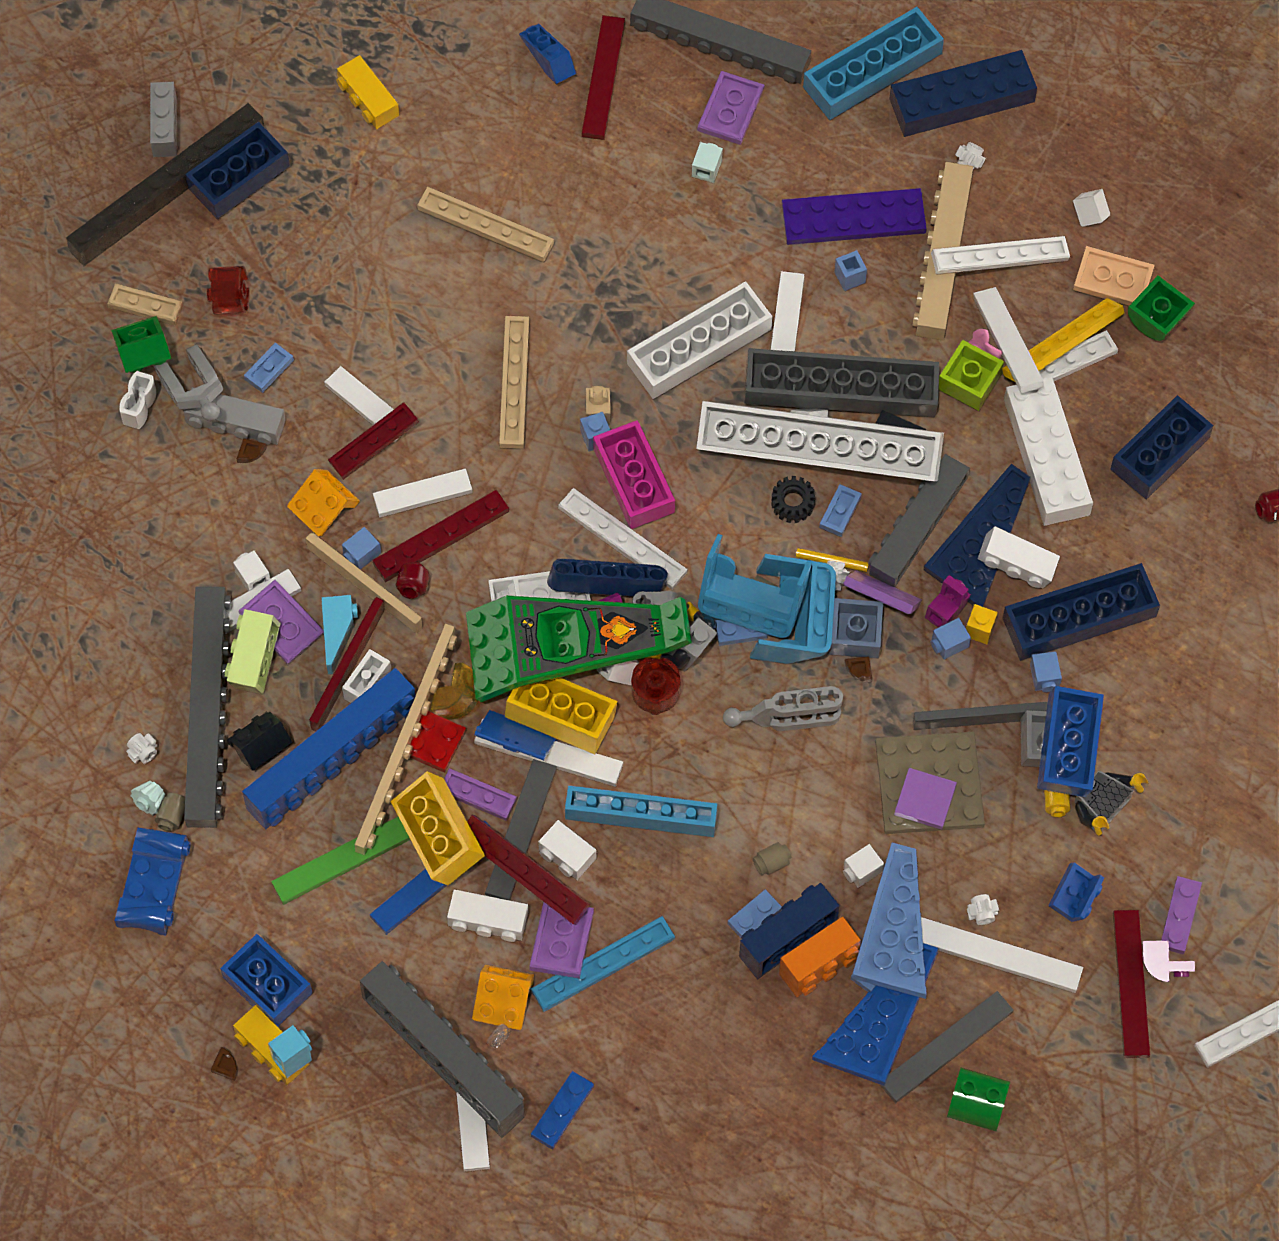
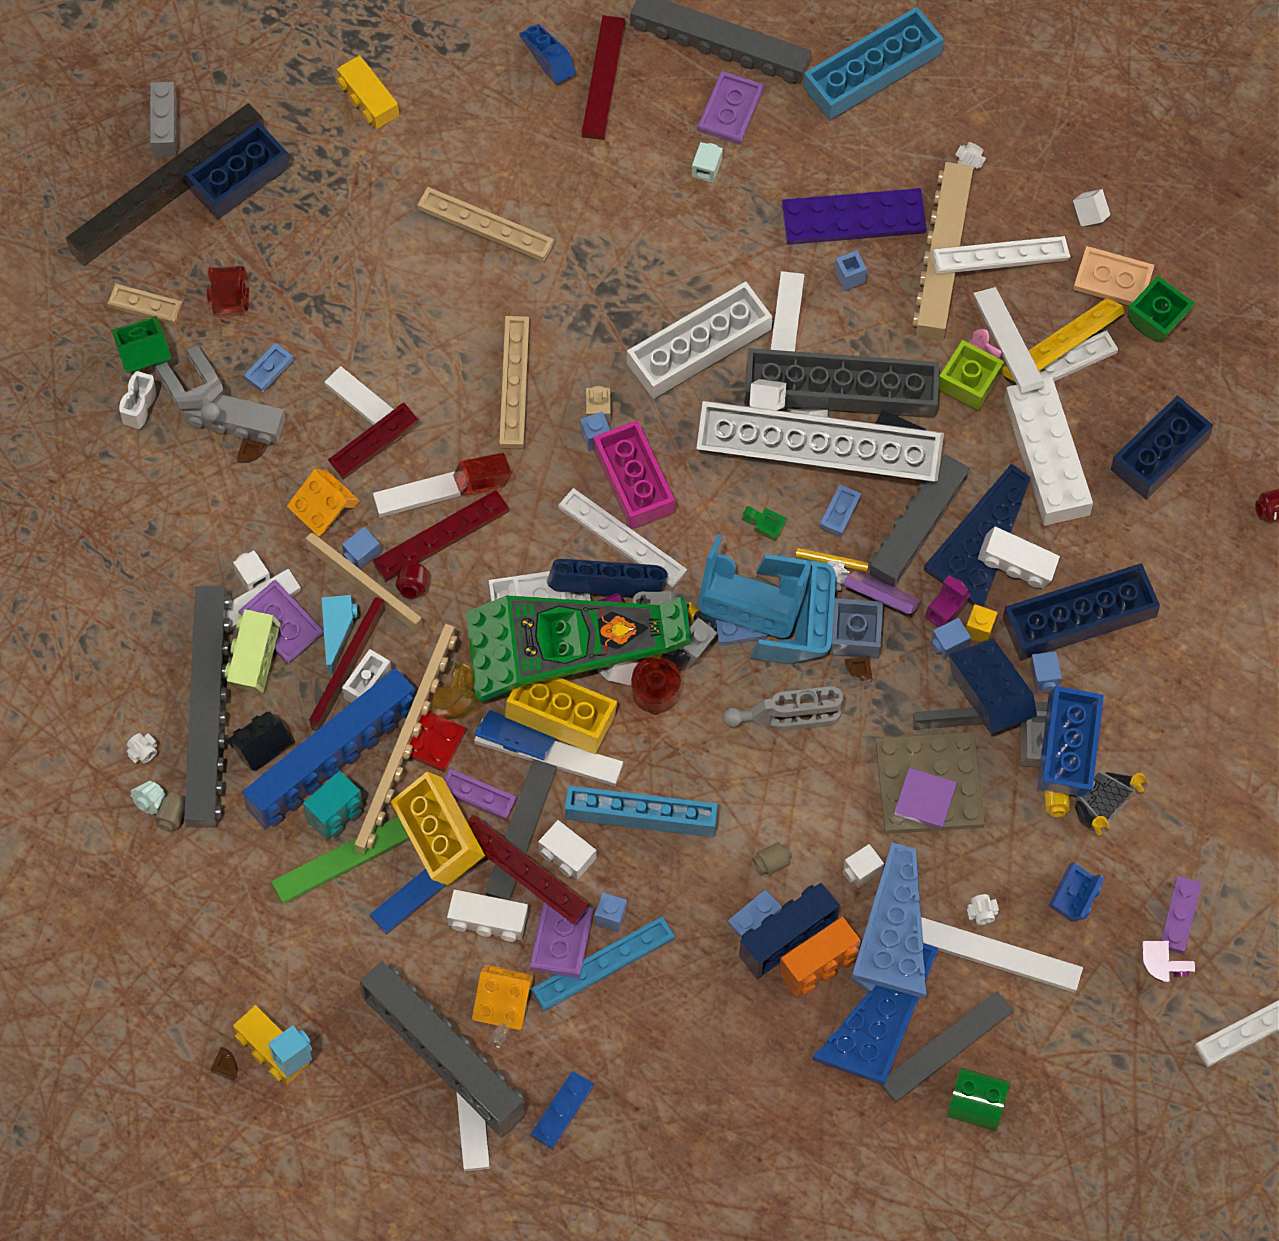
(152, 880): blue piece -> none
(266, 980): blue brick -> none
(333, 806): none -> teal brick
(482, 474): none -> clear red brick
(610, 912): none -> medium blue brick
(767, 394): none -> white panel
(767, 523): none -> green plate
(793, 486): black tyre -> none
(963, 93): dark blue brick -> none
(992, 685): none -> dark blue brick
(1131, 984): dark red tile -> none

